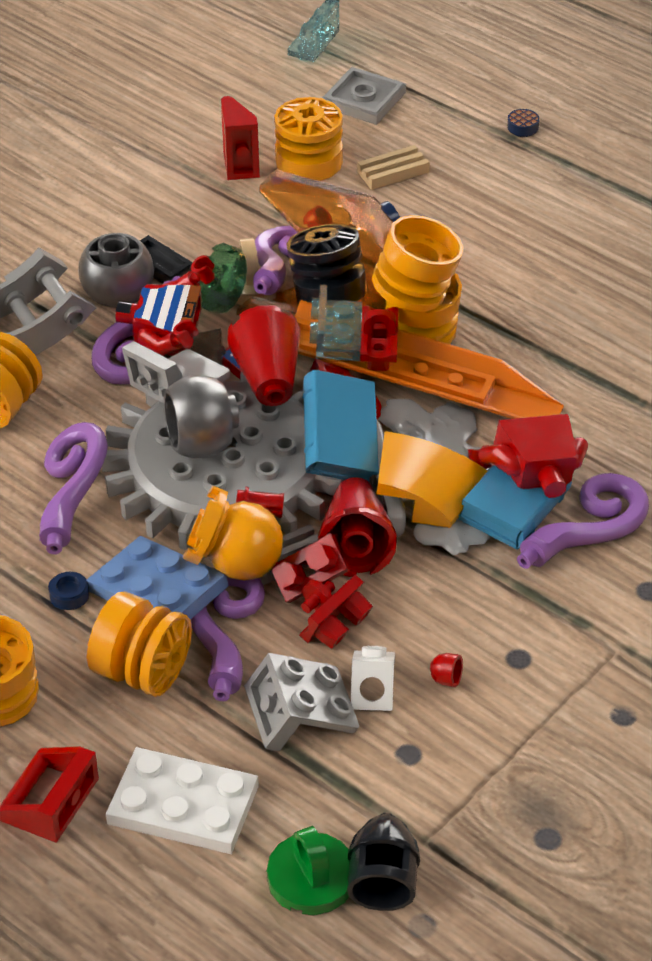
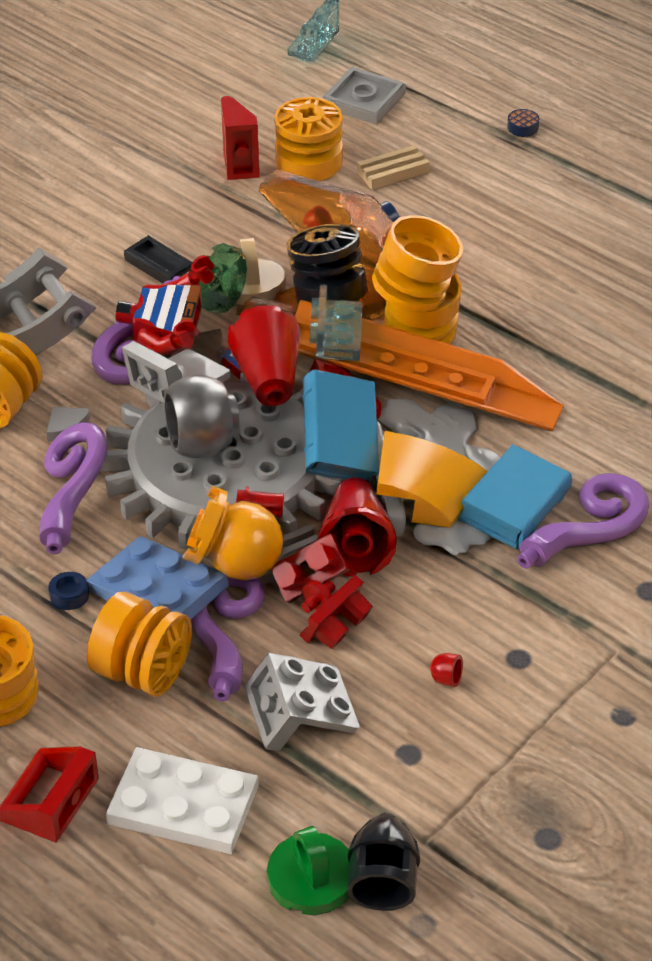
(64, 417): none -> light grey tile
(115, 269): flat silver wheel -> none
(273, 269): medium lavender plant -> none
(377, 663): white bracket -> none
(379, 337): red hips -> none
(535, 452): red torso -> none

